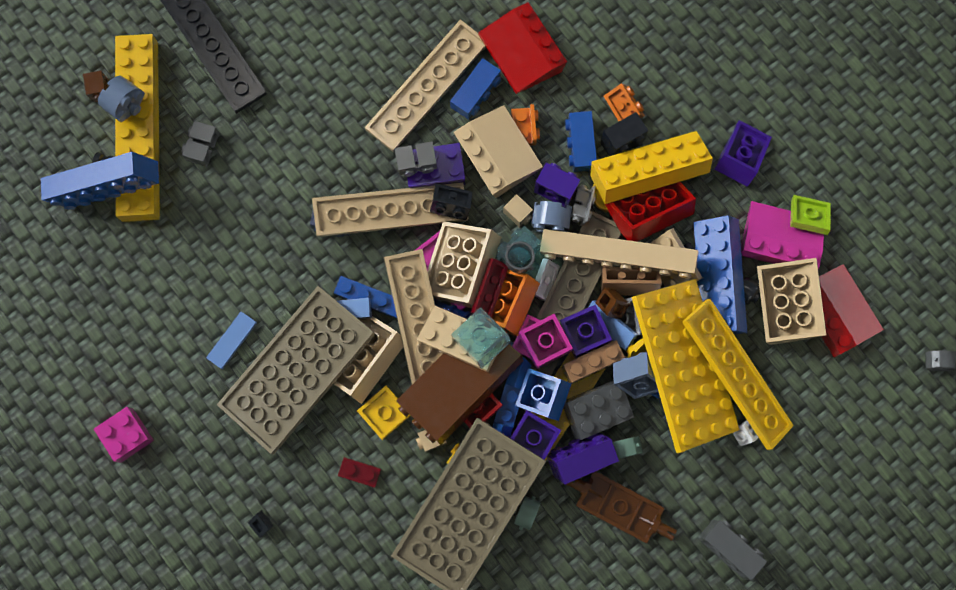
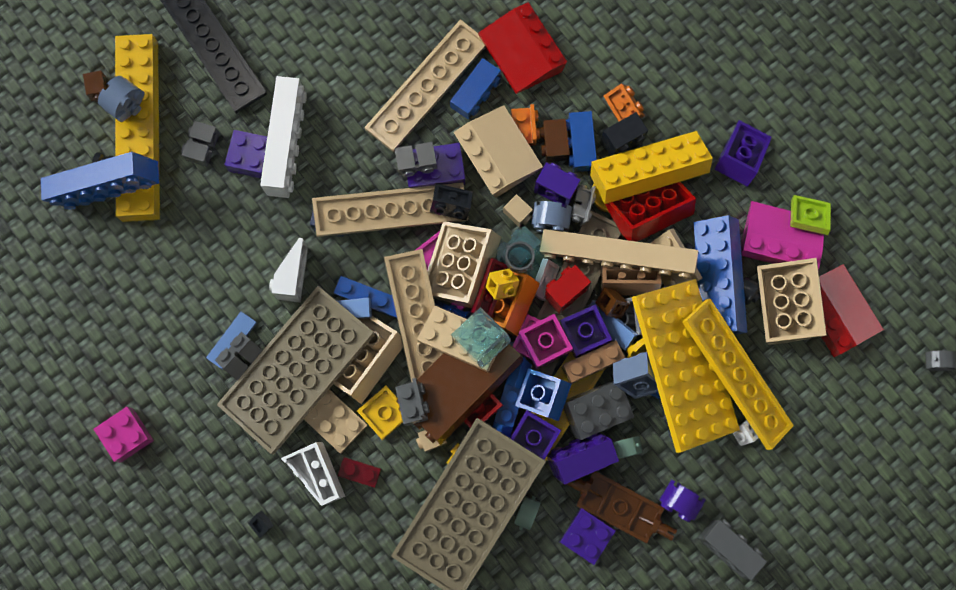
(231, 363): none -> dark grey piece
(246, 154): none -> dark purple brick
(283, 137): none -> white brick
(290, 275): none -> white slope
(316, 472): none -> white wedge
(335, 421): none -> tan plate
(411, 402): none -> dark grey bracket
(502, 284): none -> yellow brick
(555, 140): none -> reddish brown brick
(567, 288): none -> red brick
(587, 536): none -> dark purple brick
(681, 500): none -> dark purple brick

